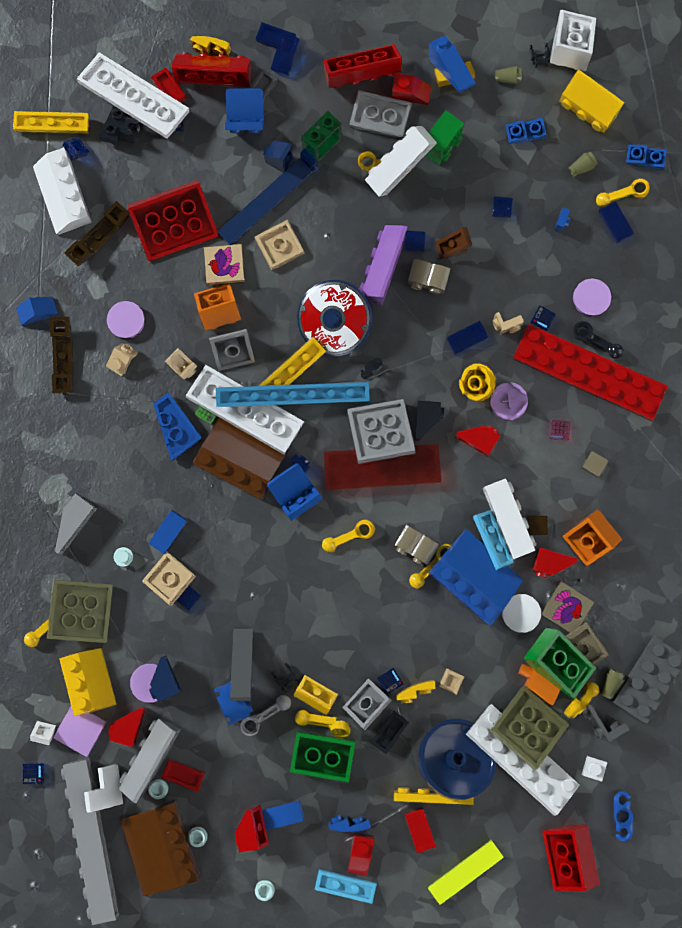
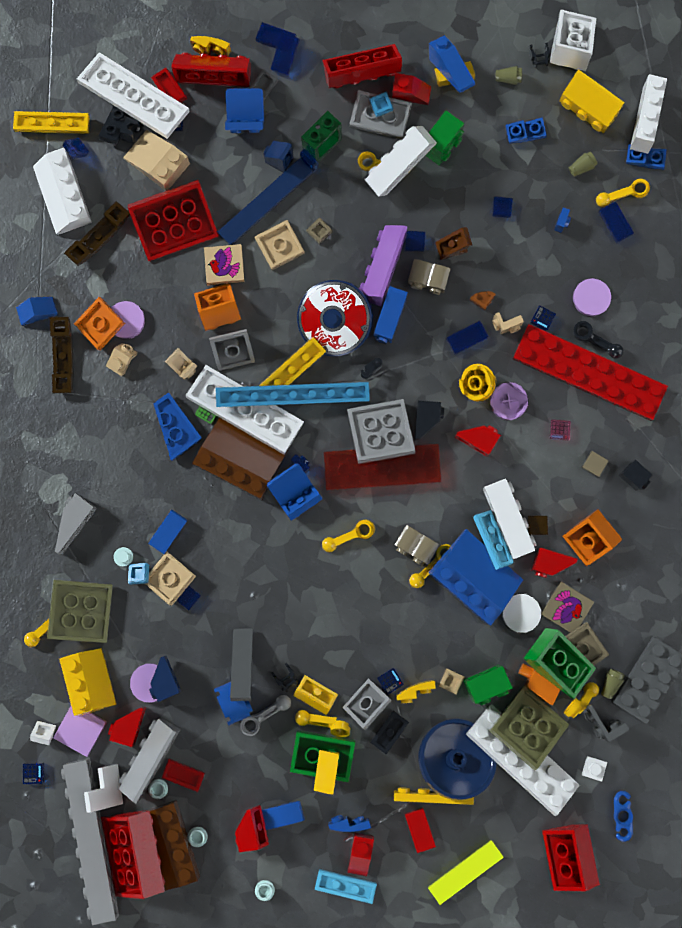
(99, 323): none -> orange tile
(133, 855): none -> red slope
(138, 573): none -> dark azure tile
(157, 159): none -> tan slope
(319, 230): none -> dark tan tile
(326, 772): none -> yellow slope
(381, 104): none -> dark azure tile
(390, 315): none -> blue slope
(483, 299): none -> dark orange tile
(487, 685): none -> green brick
(636, 475): none -> black brick
(648, 114): none -> white brick

